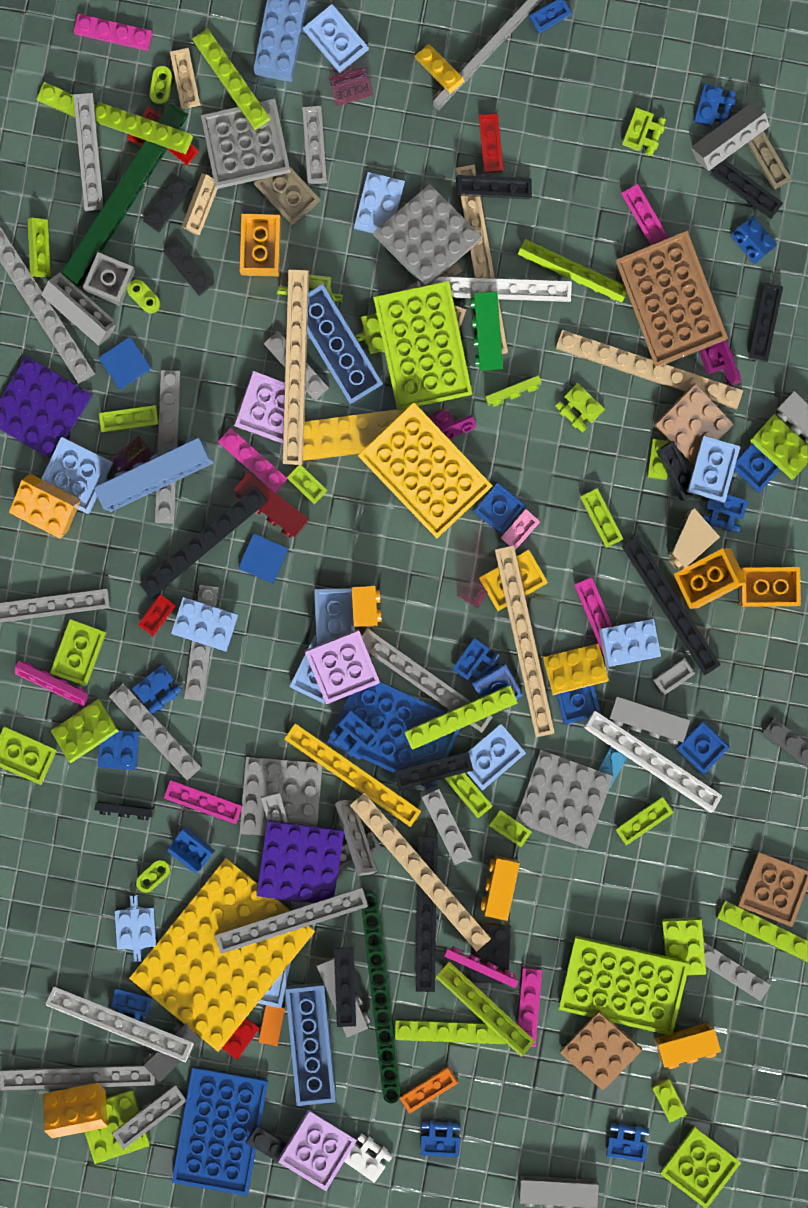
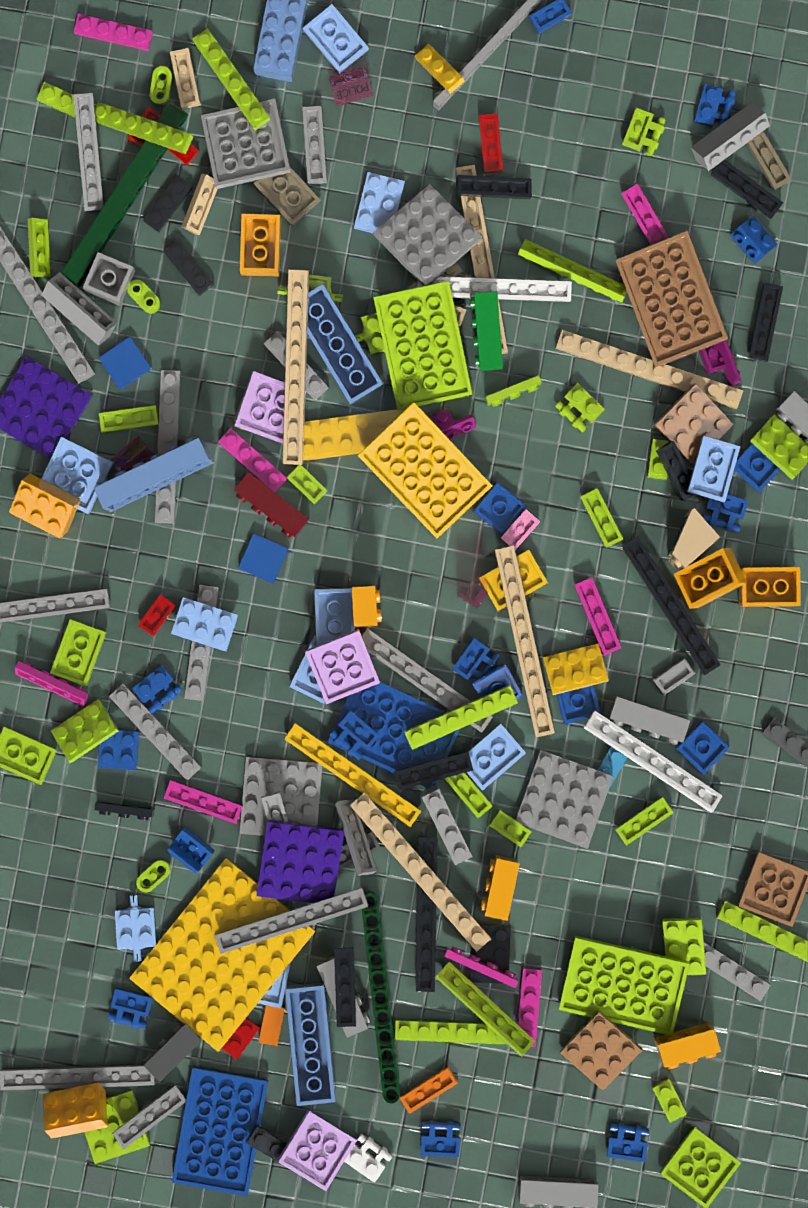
(119, 1024): white plate -> none
(203, 542): black plate -> none
(629, 643): light blue plate -> none

